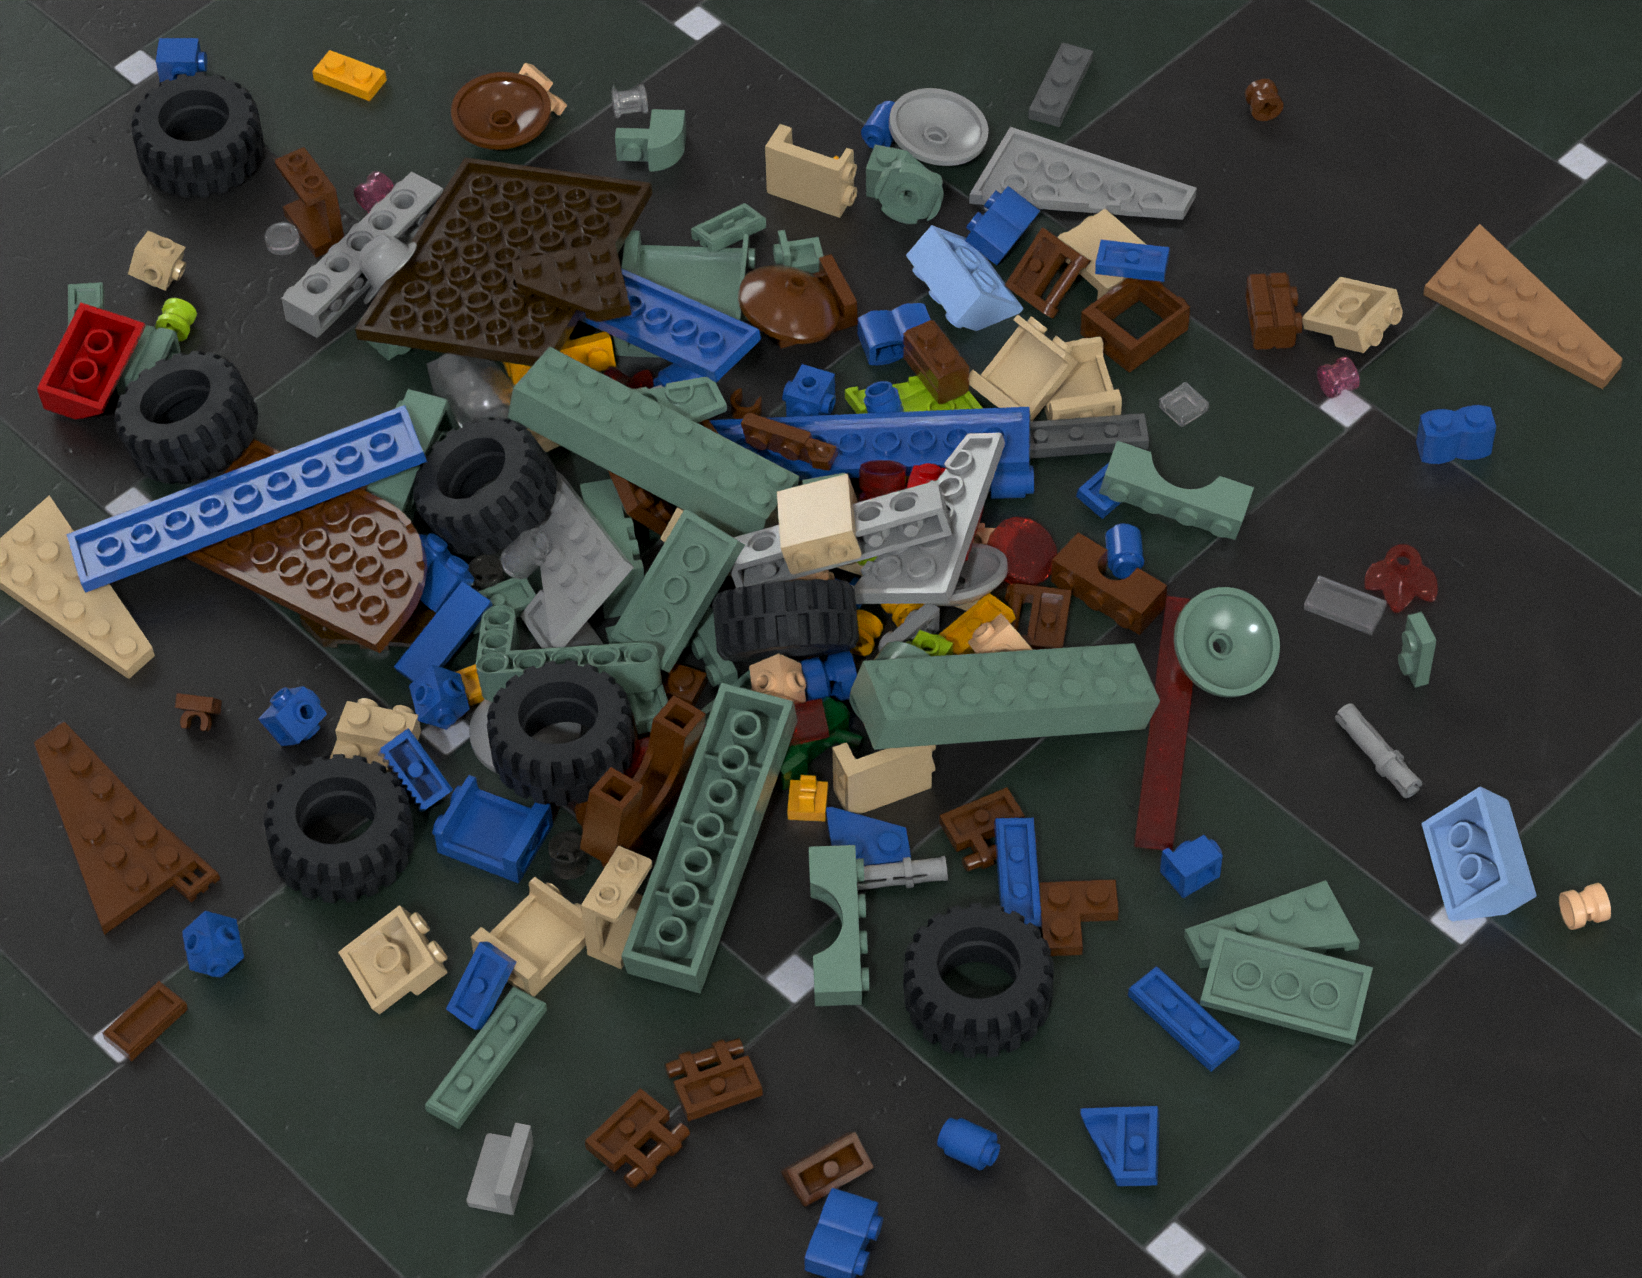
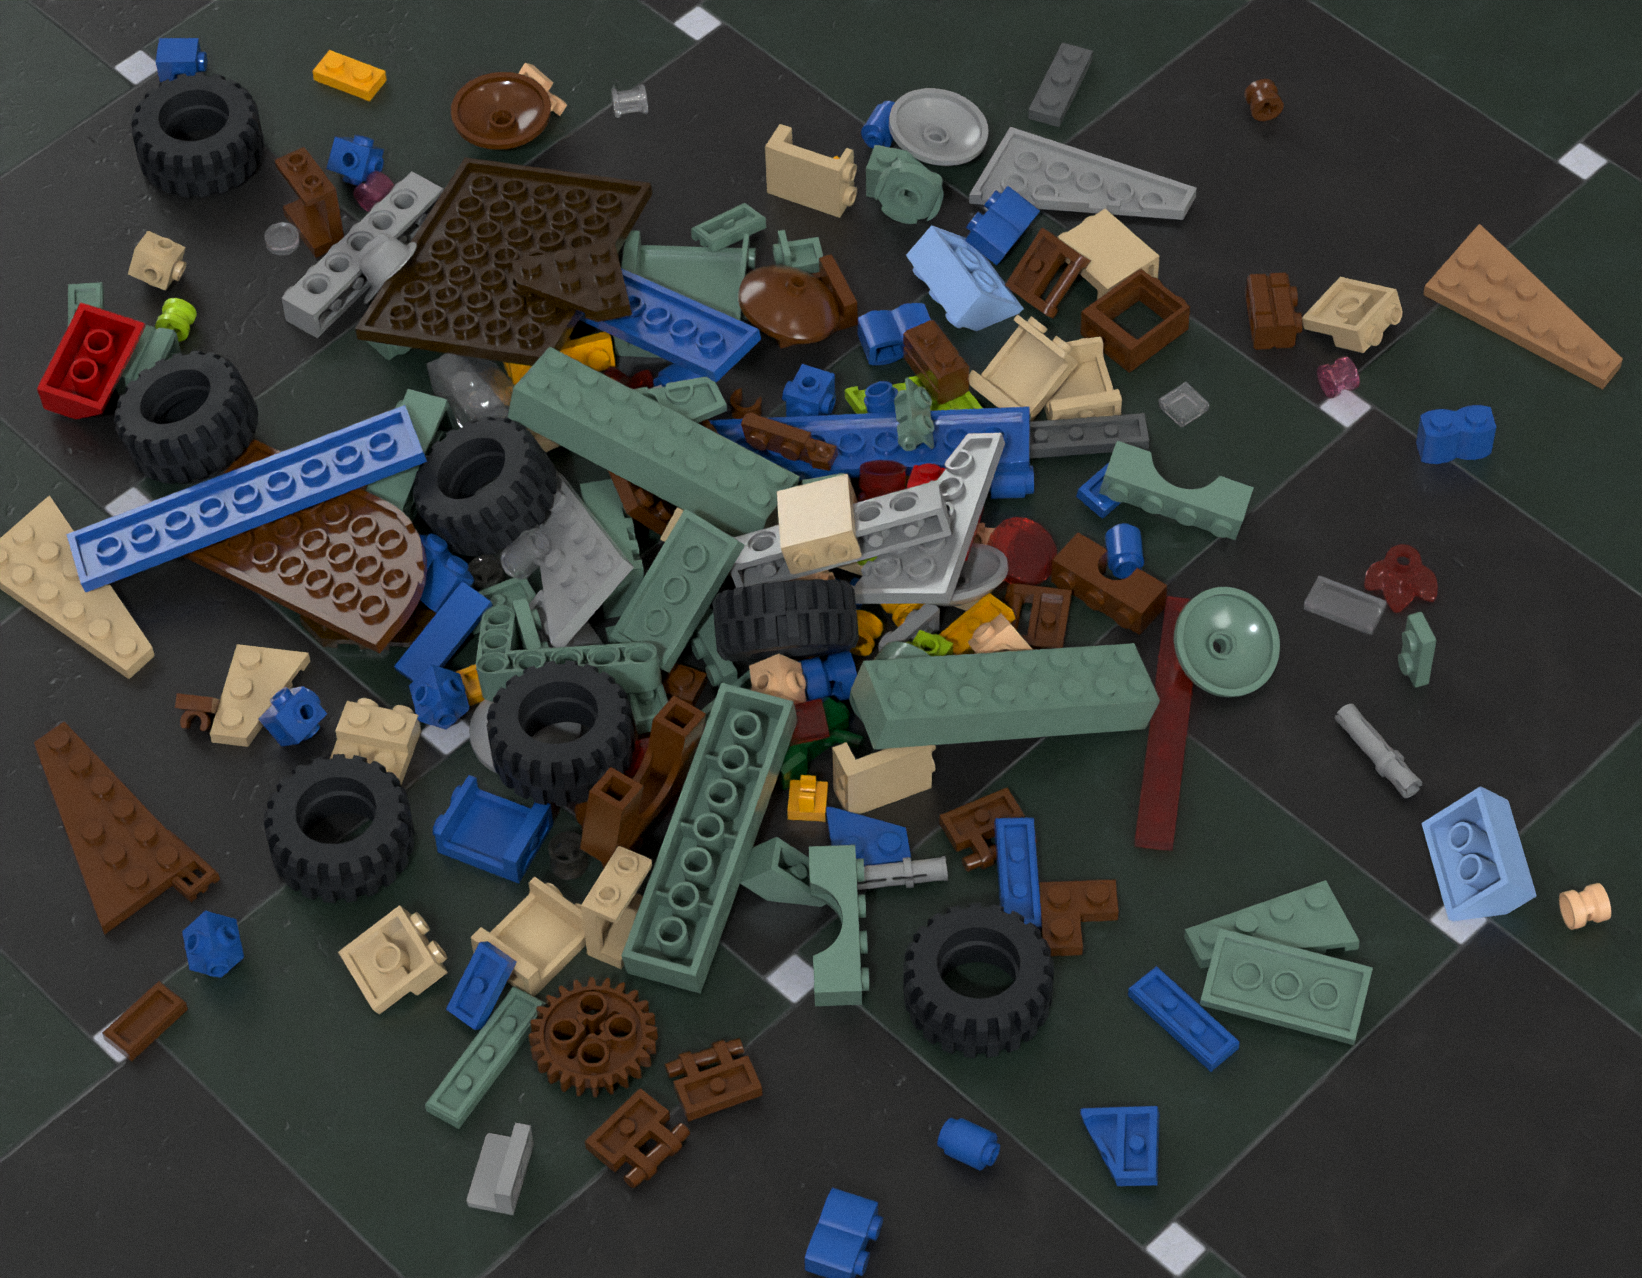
(250, 685): none -> tan wing
(355, 158): none -> blue brick
(415, 770): blue brick -> none
(528, 624): none -> sand green plate
(593, 1037): none -> reddish brown gear
(659, 145): sand green brick -> none
(779, 874): none -> sand green slope
(827, 1168): reddish brown slope -> none
(914, 416): none -> sand green hinge
(1132, 260): blue plate -> none
(1192, 865): blue brick -> none

